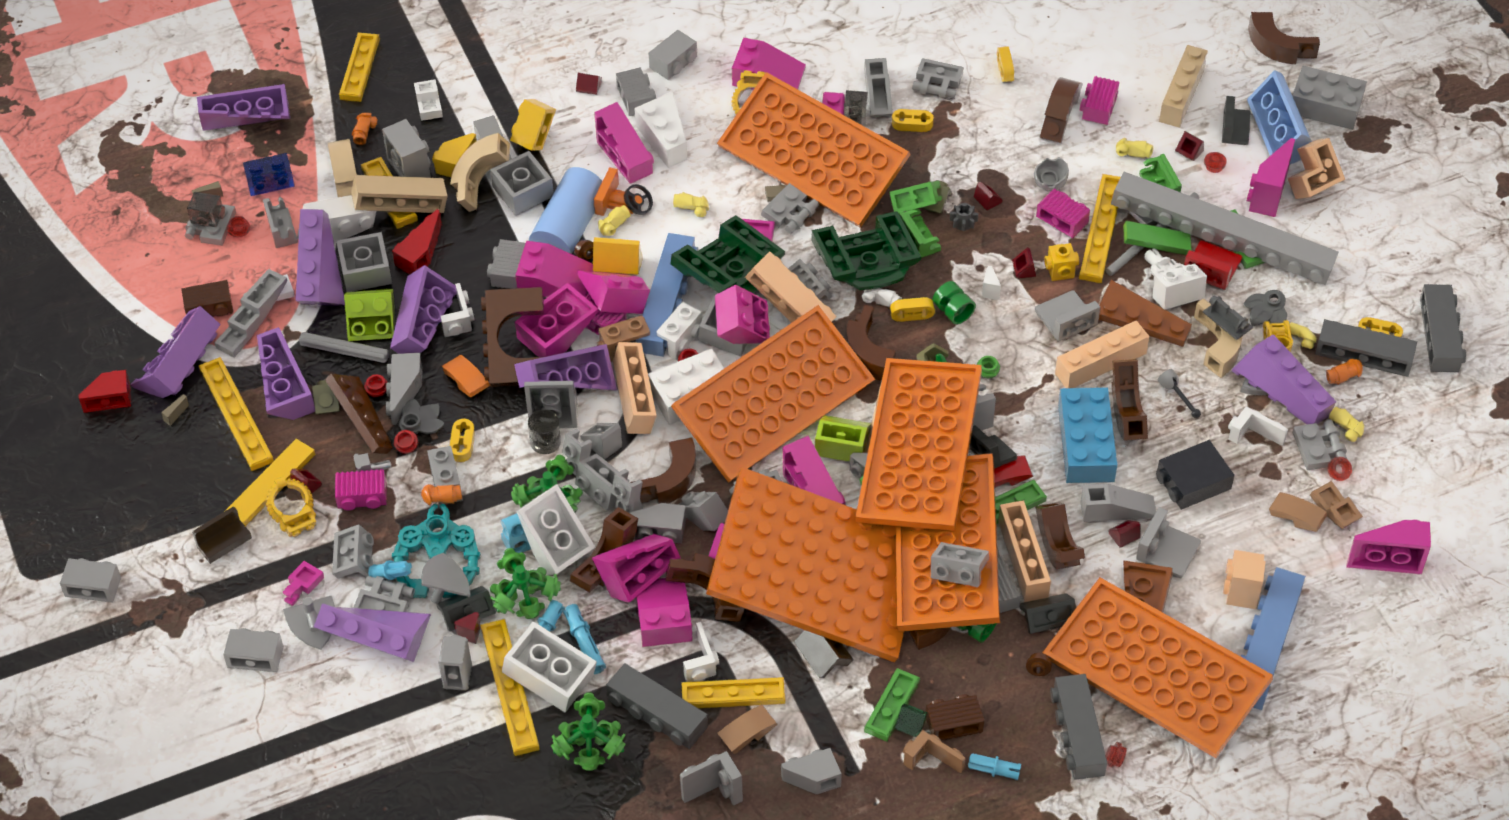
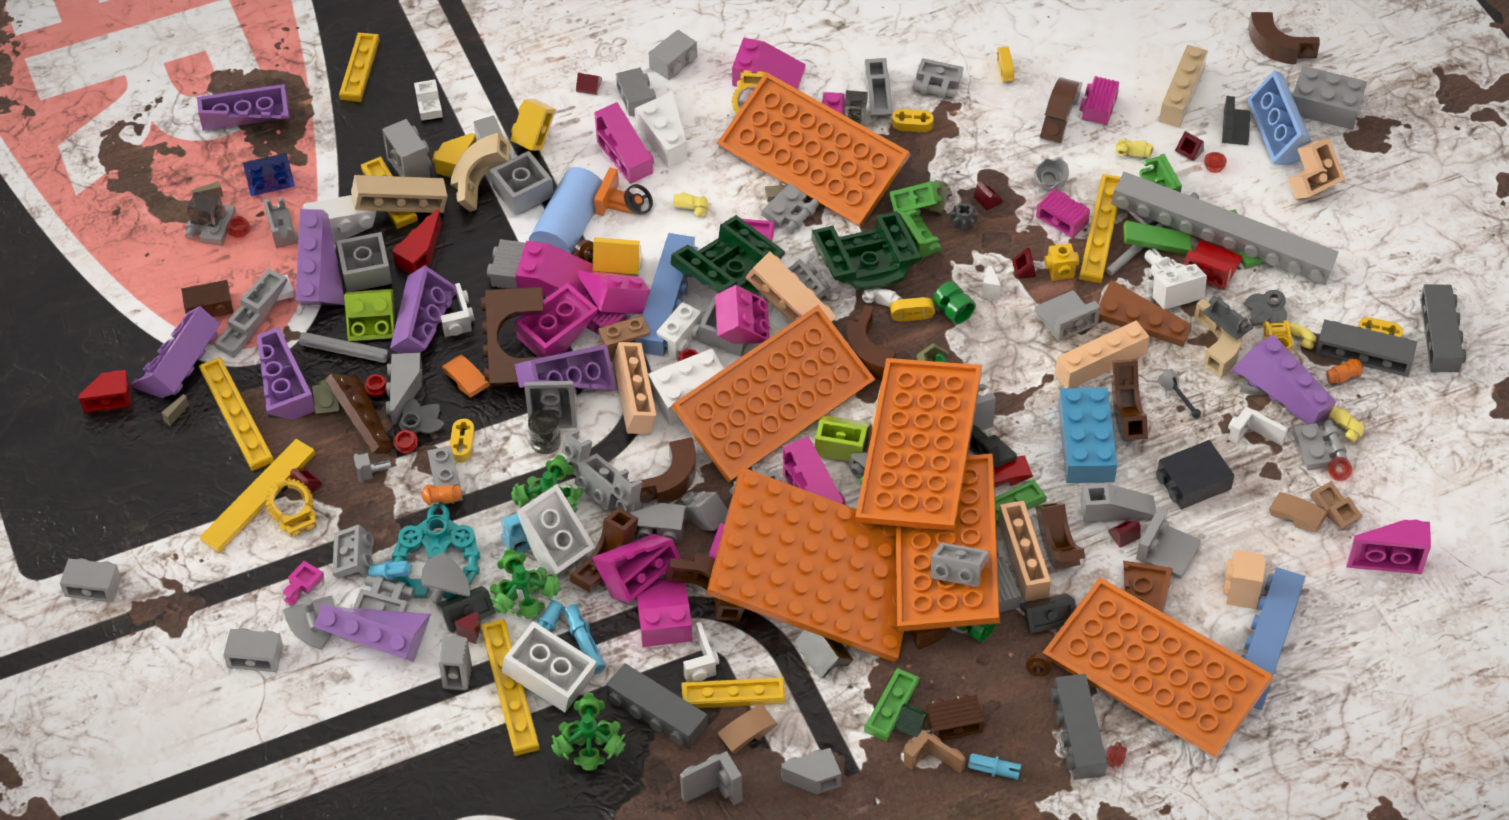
(221, 535): dark brown panel -> none
(342, 166): tan arch -> none
(360, 489): dark pink brick -> none
(361, 129): orange arm -> none
(605, 438): light grey slope -> none
(613, 221): light yellow arm -> none
(989, 362): bright green plate -> none
(1270, 181): dark pink slope -> none

